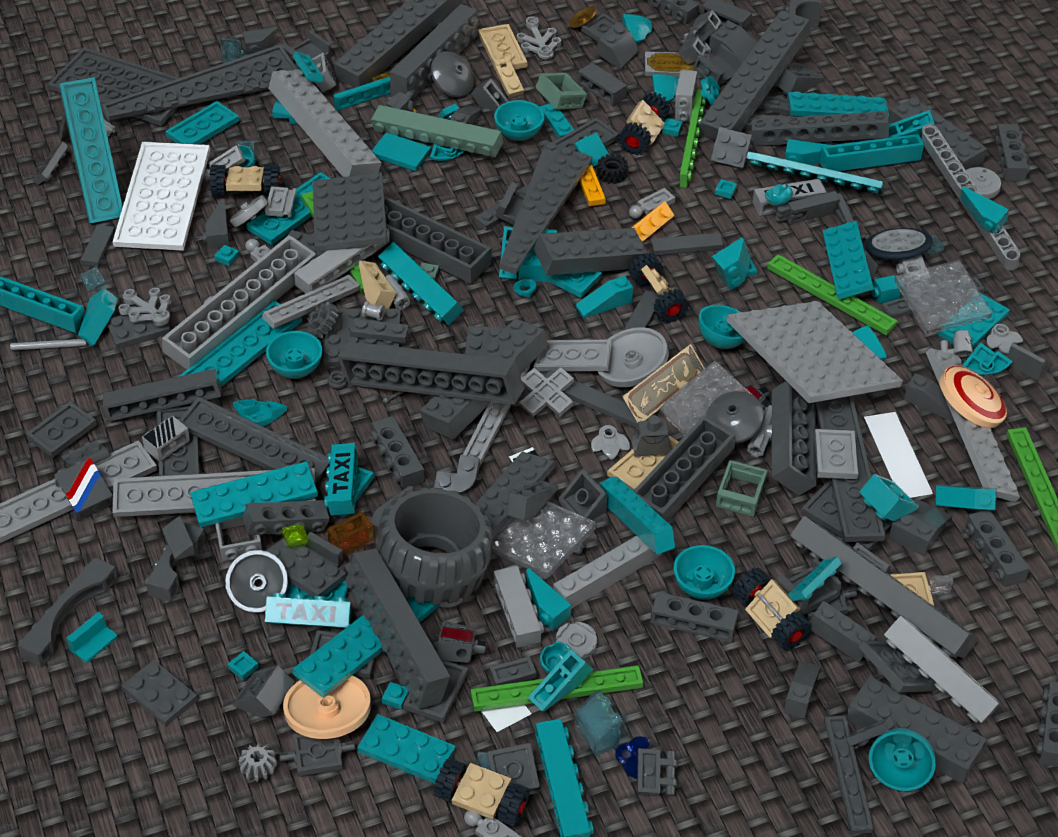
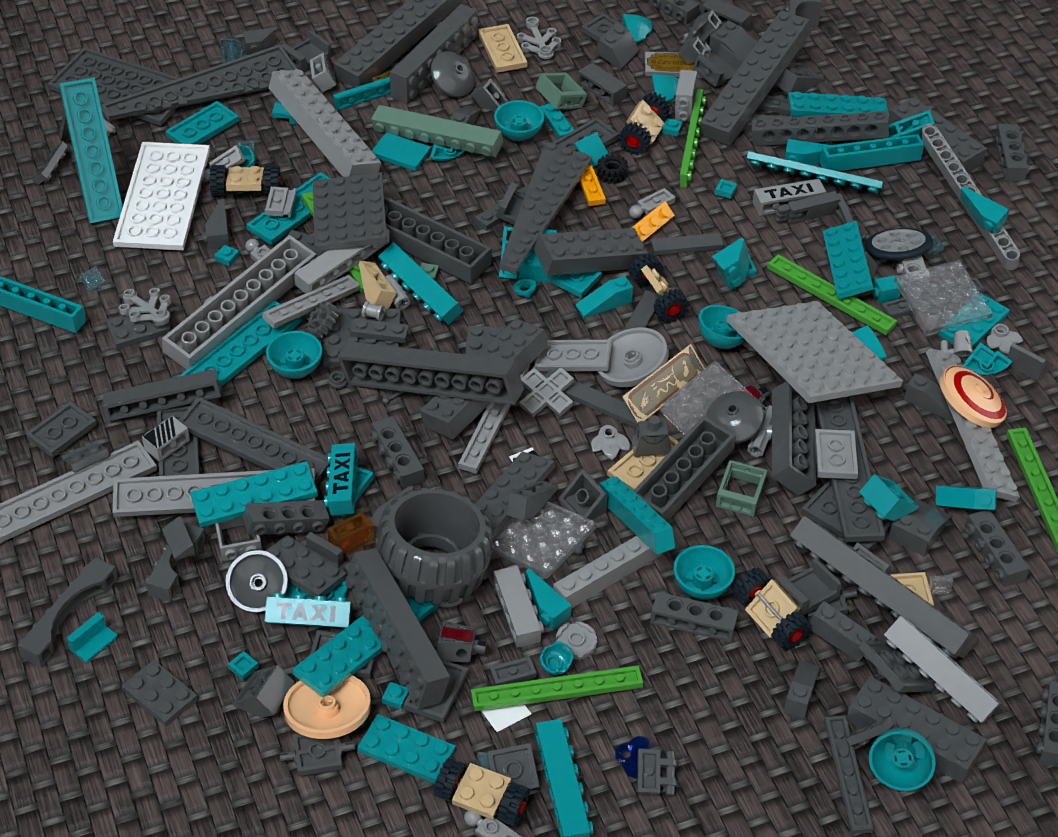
(47, 344): light grey bar -> none
(84, 488): panel -> none
(97, 245): dark grey tile -> none
(97, 315): teal slope -> none
(248, 211): light grey wheel -> none
(257, 762): light grey gear -> none
(259, 411): teal brick -> none
(295, 535): clear neon green plate -> none
(308, 67): teal plate -> none
(402, 101): dark grey piece -> none
(448, 112): teal plate -> none
(465, 476): dark grey plate -> none
(508, 76): tan plate -> none
(560, 681): teal slope -> none
(582, 17): pearl gold dish -> none
(598, 723): clear light blue slope -> none
(710, 89): teal plate -> none
(731, 147): dark grey plate -> none
(779, 195): teal hair -> none
(815, 579): teal plate -> none
(898, 454): white sticker -> none
(986, 181): light grey wheel -> none

